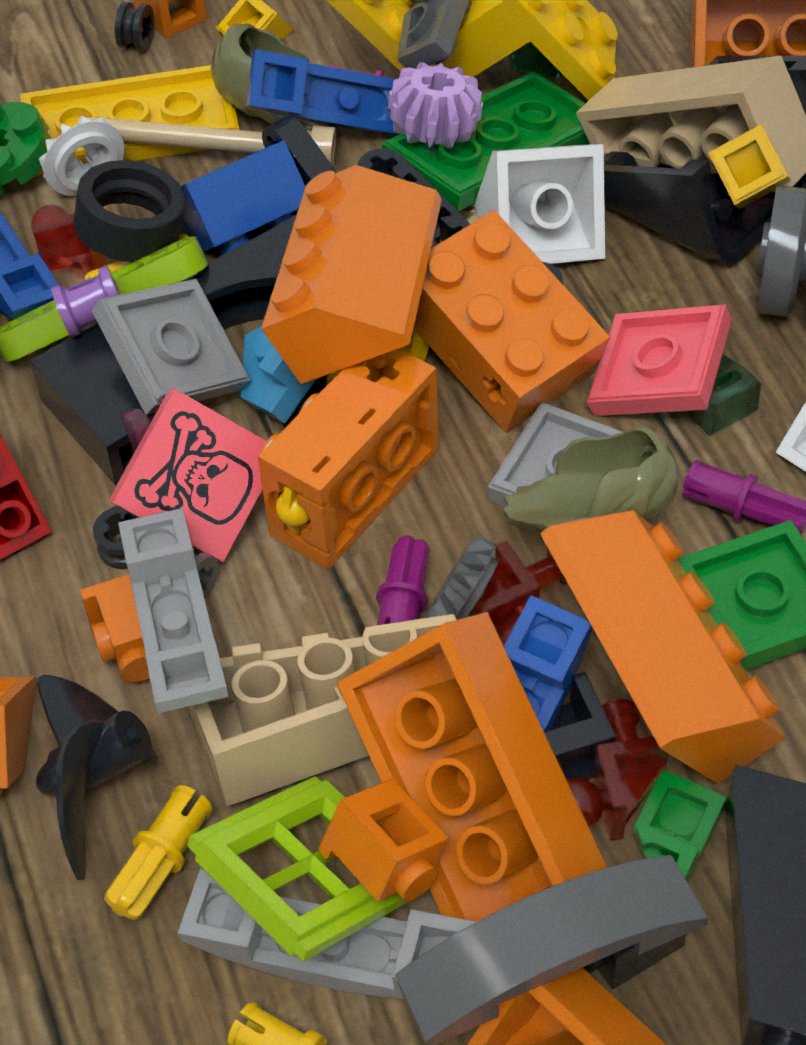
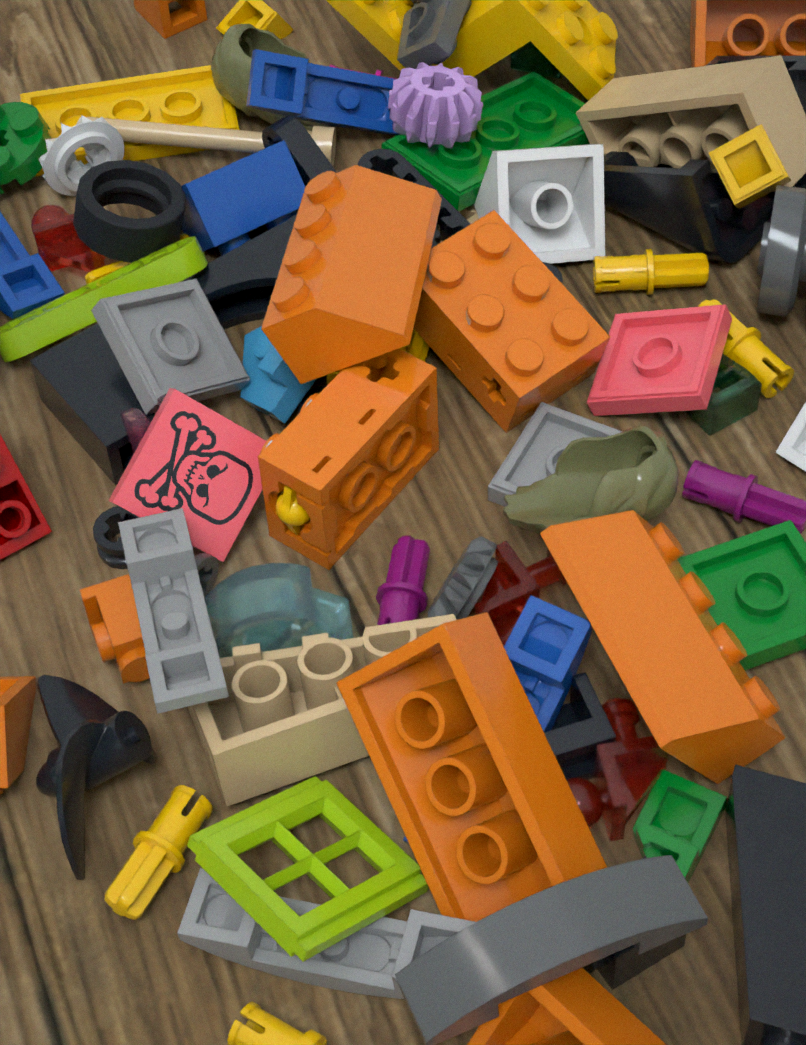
(79, 299): medium lavender bush -> none
(134, 26): black bush -> none
(274, 608): none -> clear light blue brick
(385, 841): orange brick -> none
(649, 271): none -> yellow axle
(747, 350): none -> yellow axle

